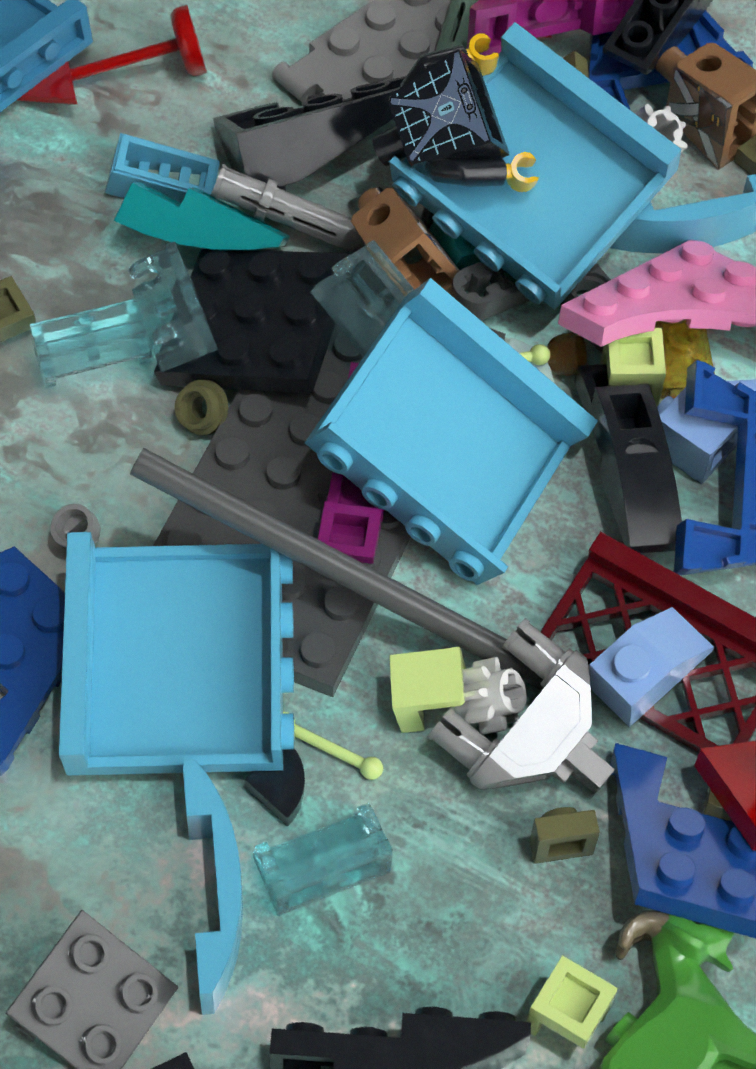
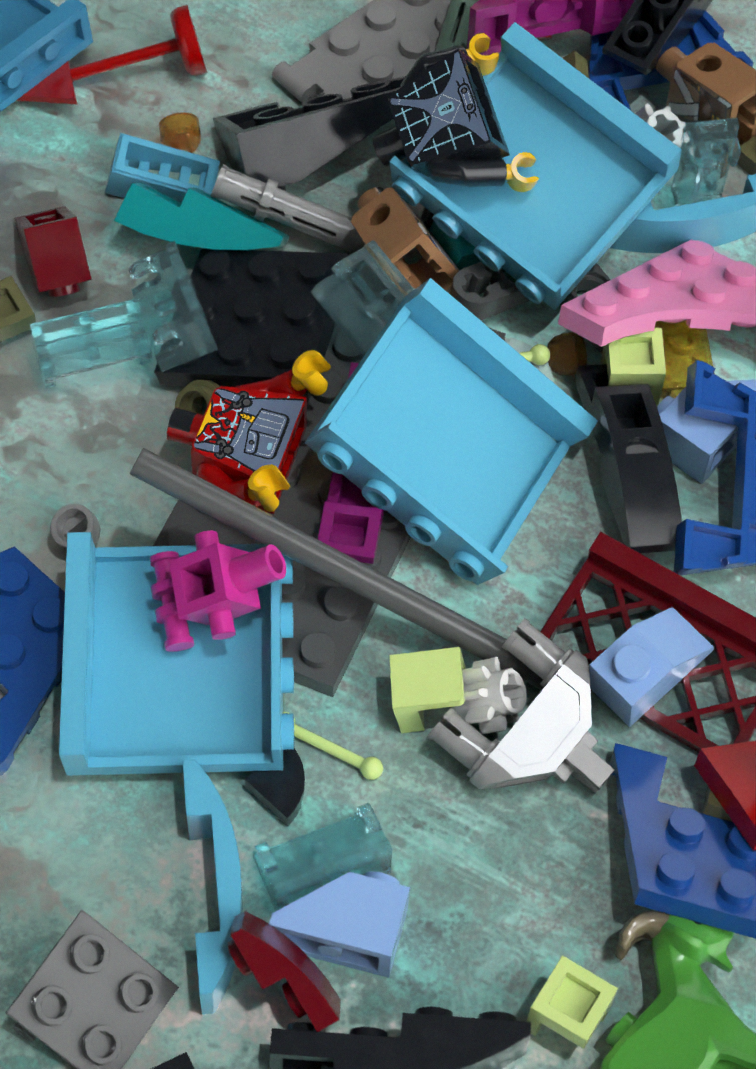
(54, 250): none -> dark red slope
(180, 131): none -> clear orange hinge
(210, 587): none -> dark pink piece
(252, 432): none -> torso
(273, 956): none -> dark red slope
(349, 921): none -> light blue slope
(564, 835): olive plate -> none
(705, 160): none -> clear light blue hinge

